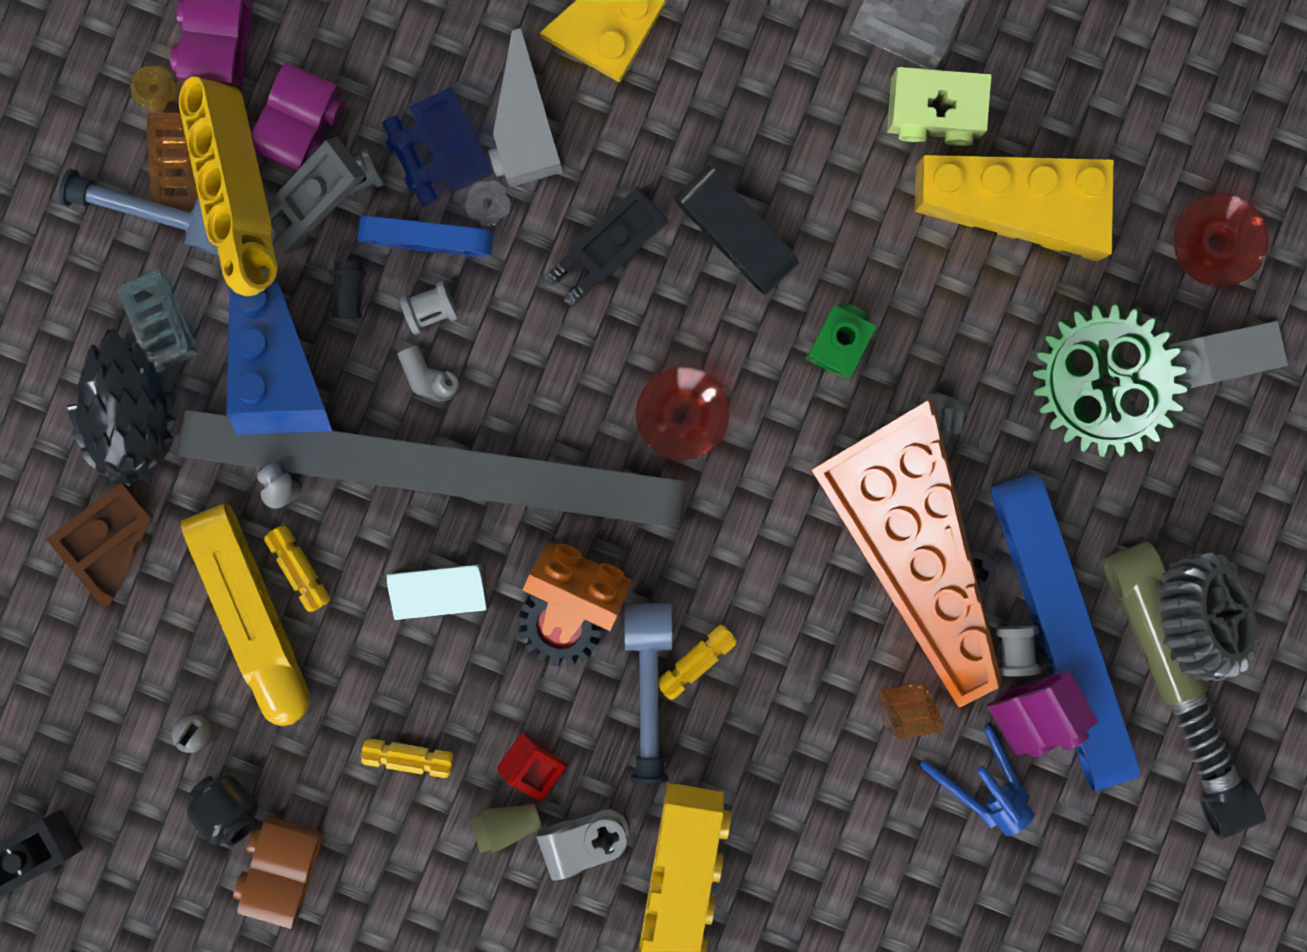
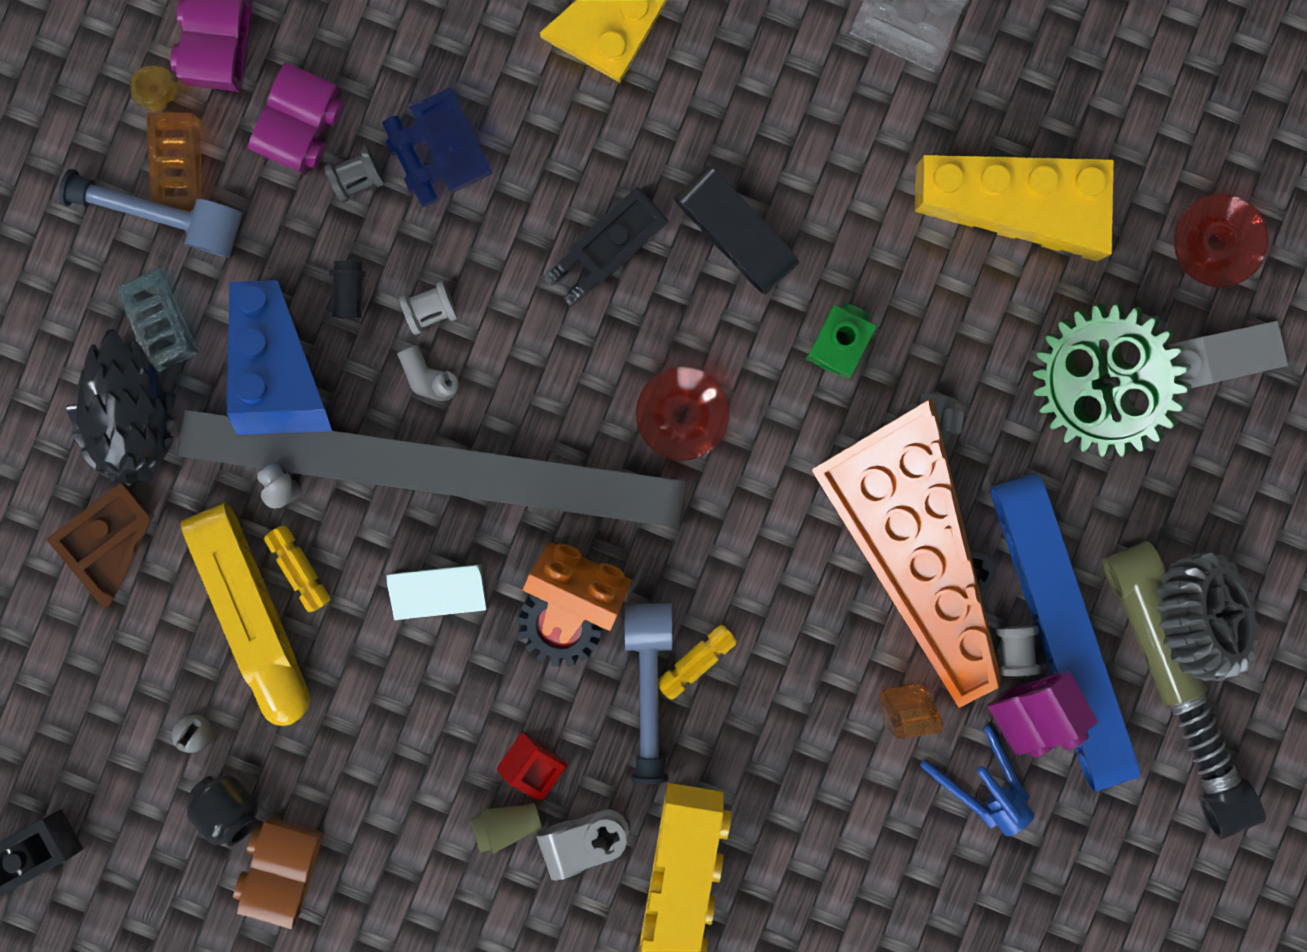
(228, 183): yellow piece -> none
(313, 193): dark grey plate -> none
(407, 758): yellow axle -> none
(425, 236): blue beam -> none
(487, 190): clear plate -> none
(521, 125): light grey slope -> none
(960, 93): yellowish green brick -> none

